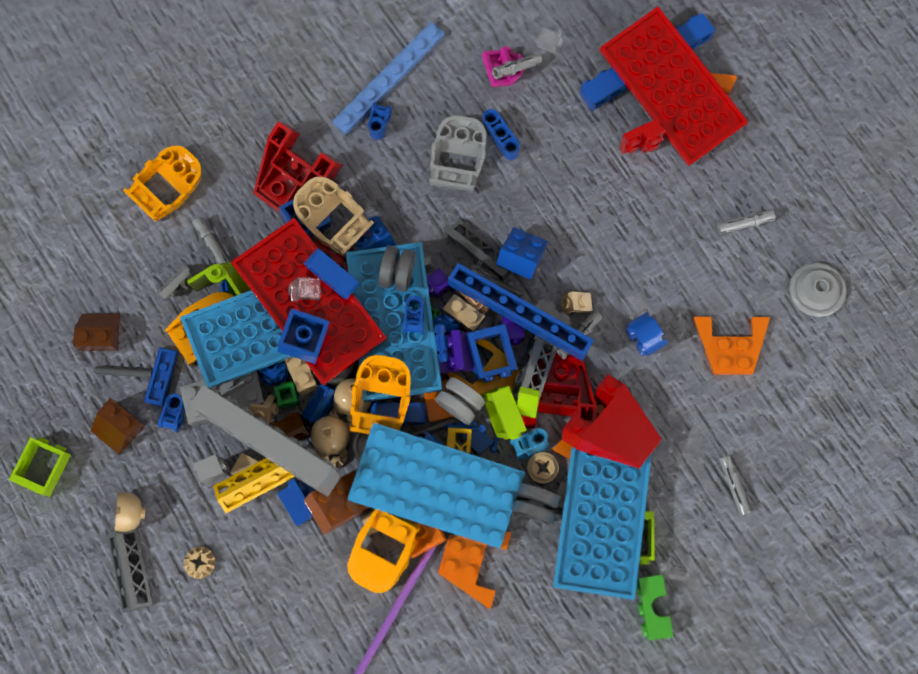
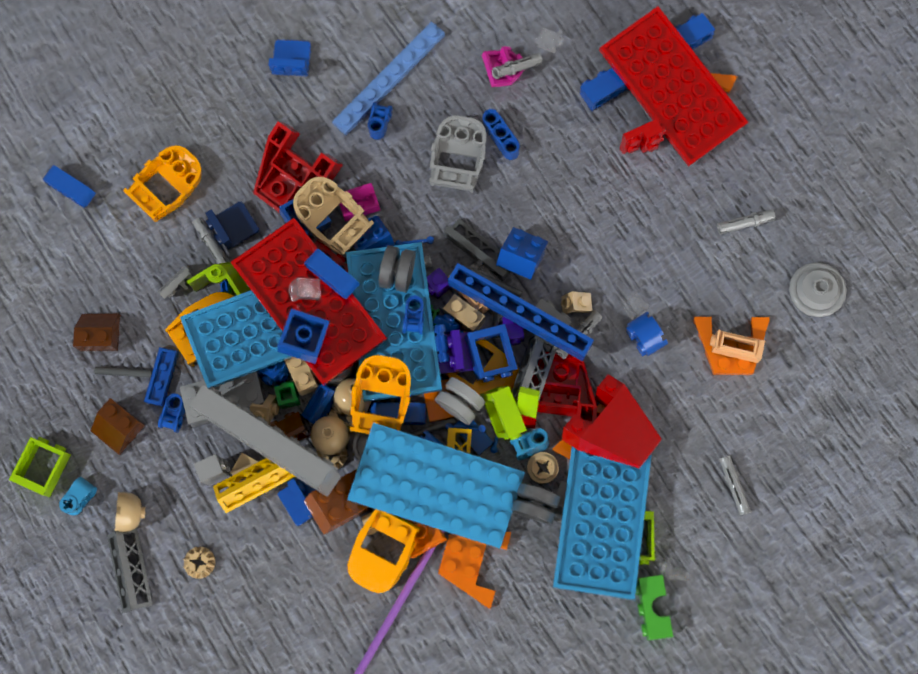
(69, 186): none -> blue beam
(79, 495): none -> dark azure piece
(232, 225): none -> dark blue bracket
(290, 58): none -> blue bracket
(363, 196): none -> dark pink bracket
(429, 240): none -> blue hinge
(718, 347): none -> light nougat window

